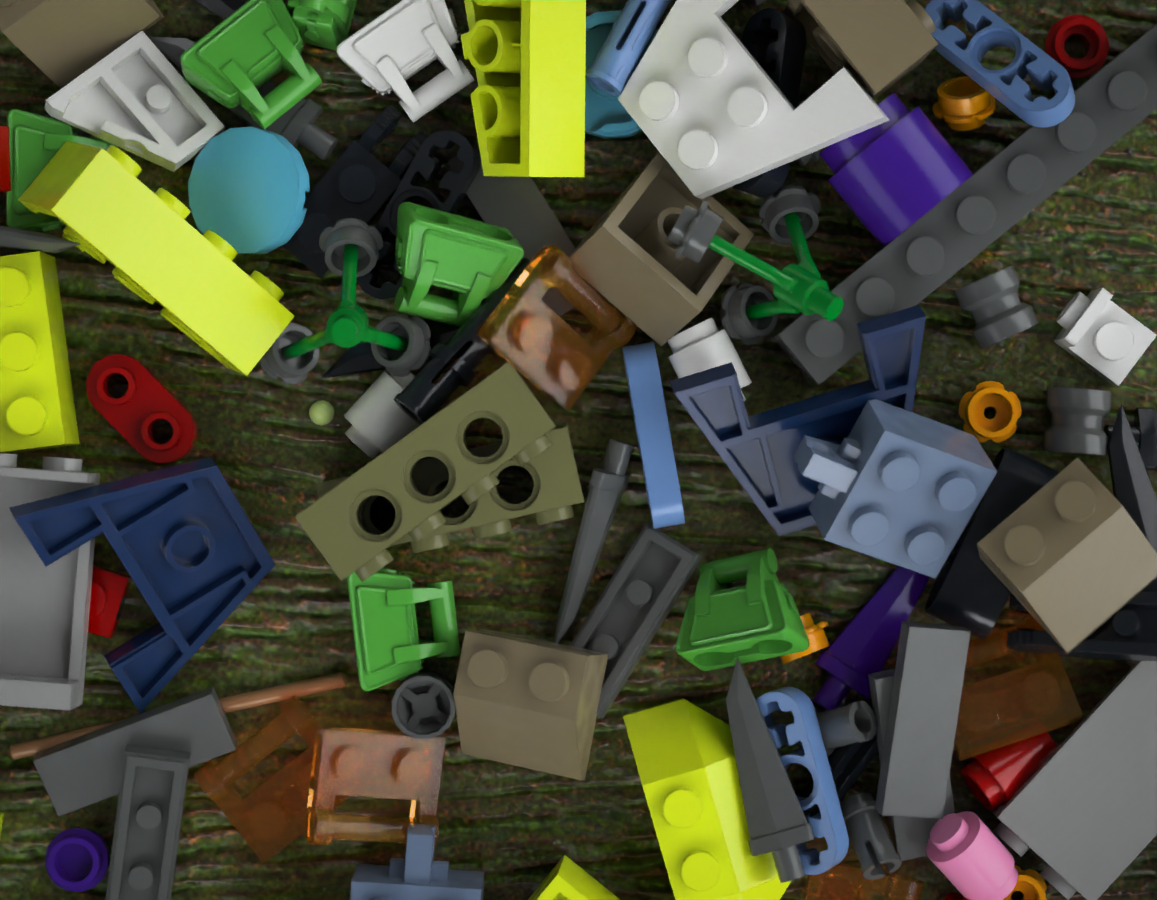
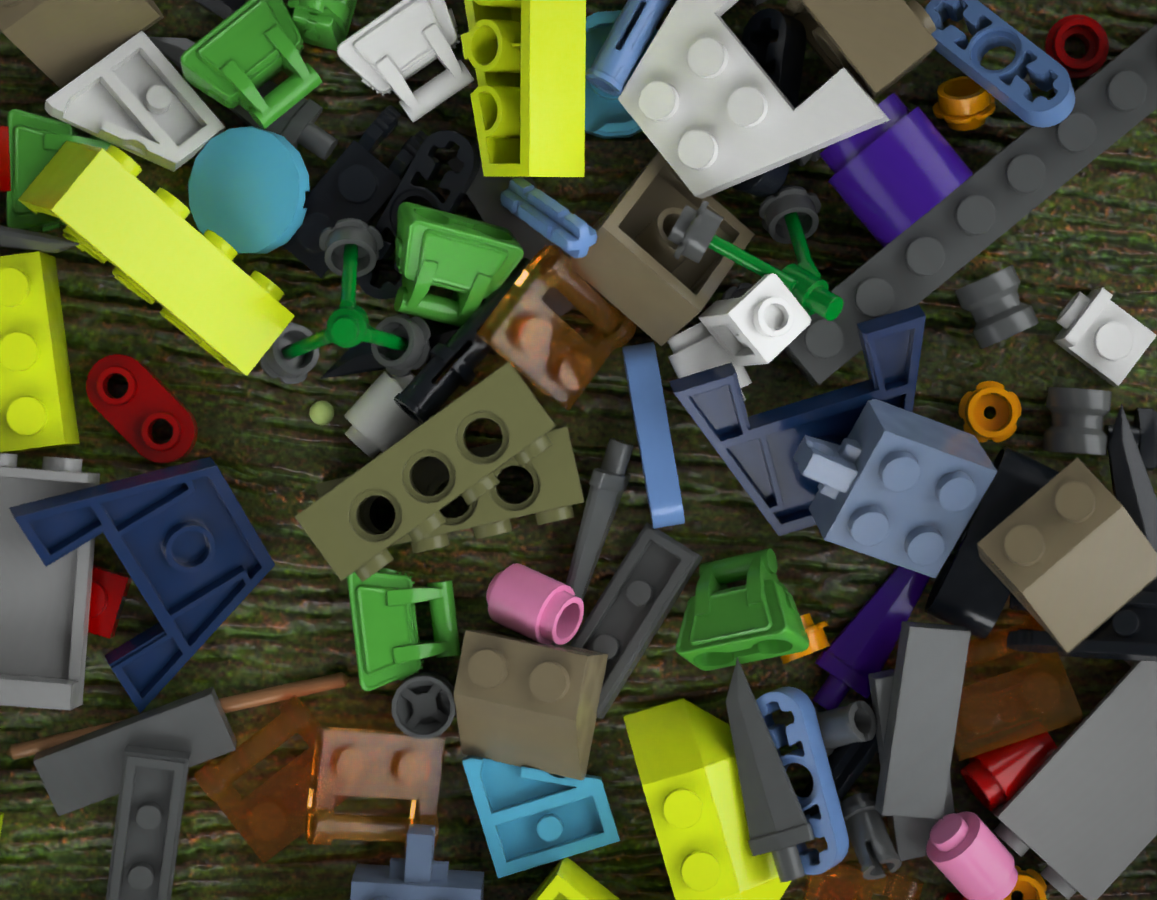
(77, 859): dark purple plate -> none
(534, 605): none -> bright pink brick
(537, 814): none -> medium azure wing
(548, 217): none -> medium blue axle
(758, 323): none -> white bracket

